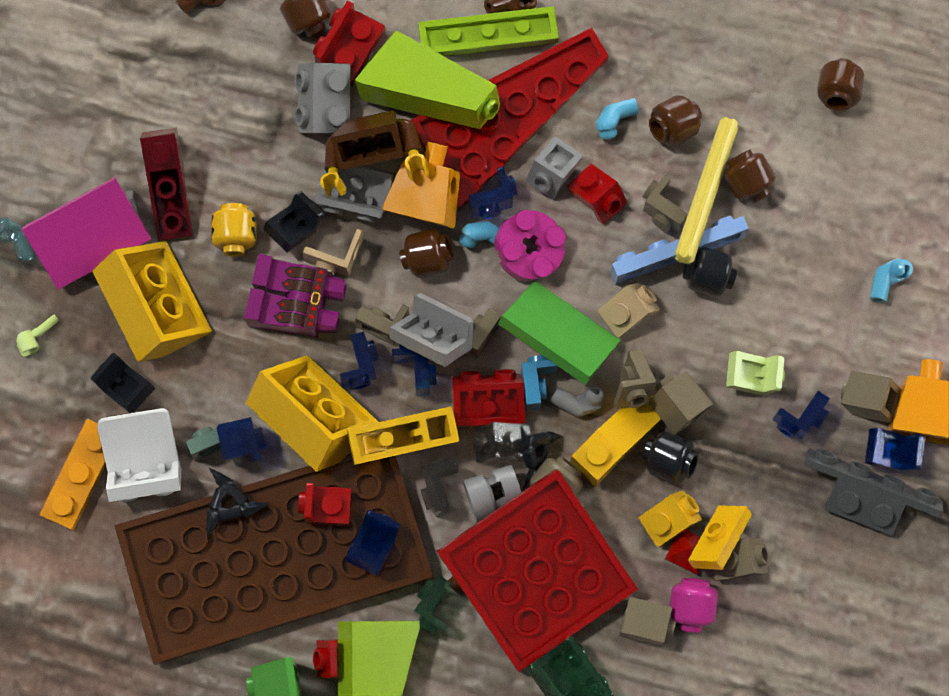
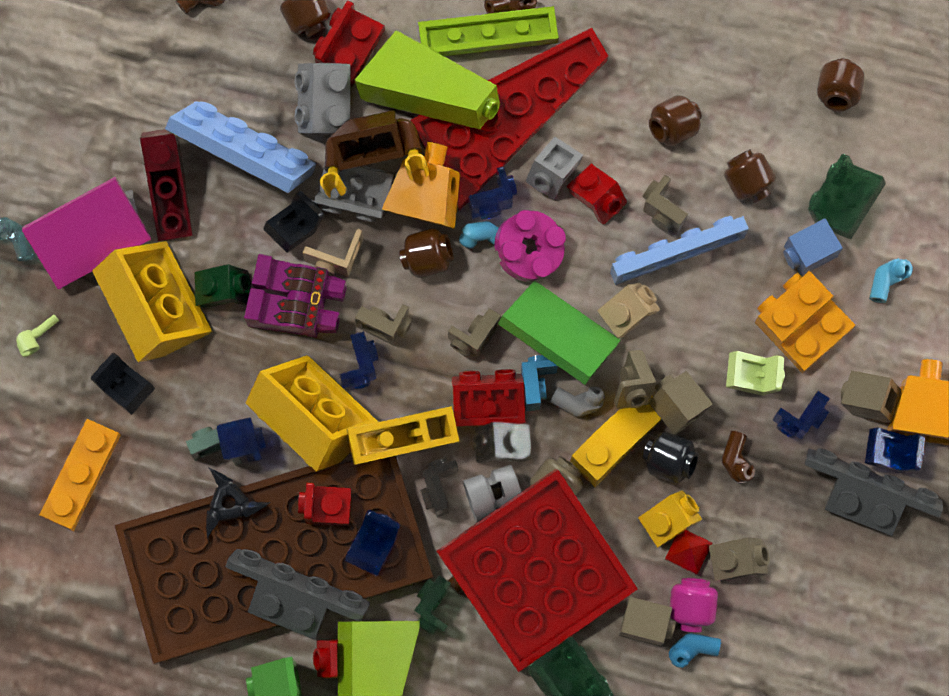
(140, 455): white bracket -> none
(221, 286): none -> dark green bracket
(233, 229): yellow head -> none
(241, 146): none -> light blue plate
(291, 597): none -> dark grey bracket
(424, 373): clear blue bracket -> none
(434, 331): light grey bracket -> none
(535, 457): black piece -> none
(611, 116): medium azure arm -> none
(690, 646): none -> dark azure arm
(706, 191): light yellow axle -> none
(710, 272): black head -> none
(720, 537): yellow plate -> none
(734, 460): none -> reddish brown arm
(803, 320): none -> light orange plate
(812, 247): none -> medium blue brick
(845, 196): none -> clear green bracket

